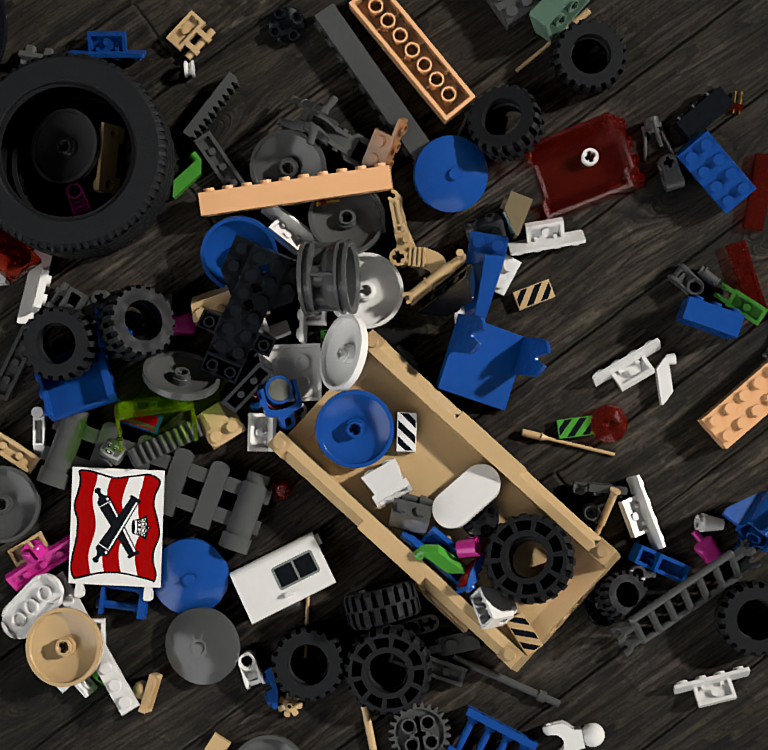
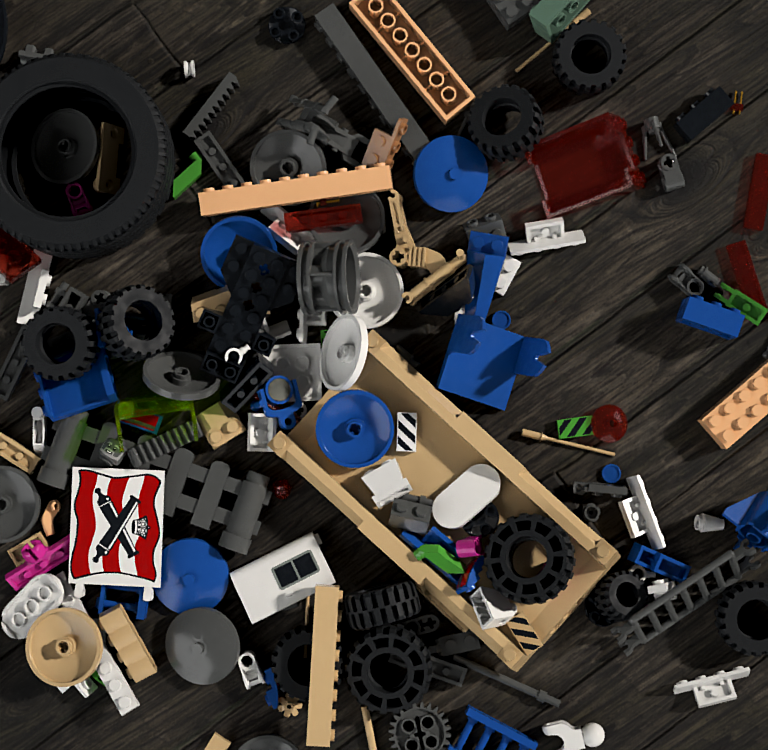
(48, 517): none -> light nougat arm
(109, 45): blue bracket -> none
(127, 642): none -> tan brick
(147, 691): tan tile -> none
(184, 324): dark pink piece -> none
(186, 30): tan plate -> none
(241, 351): none -> white piece
(323, 218): none -> clear red tile
(323, 665): none -> tan brick
(501, 319): none -> blue piece
(514, 212): dark tan slope -> none
(533, 294): tan tile -> none
(584, 154): white bush -> none
(611, 473): none -> blue piece
(614, 492): tan piece -> none
(630, 368): white bracket -> none
(660, 587): none -> white plate
(663, 377): white piece -> none
(706, 547): dark pink piece -> none
(715, 171): blue brick -> none

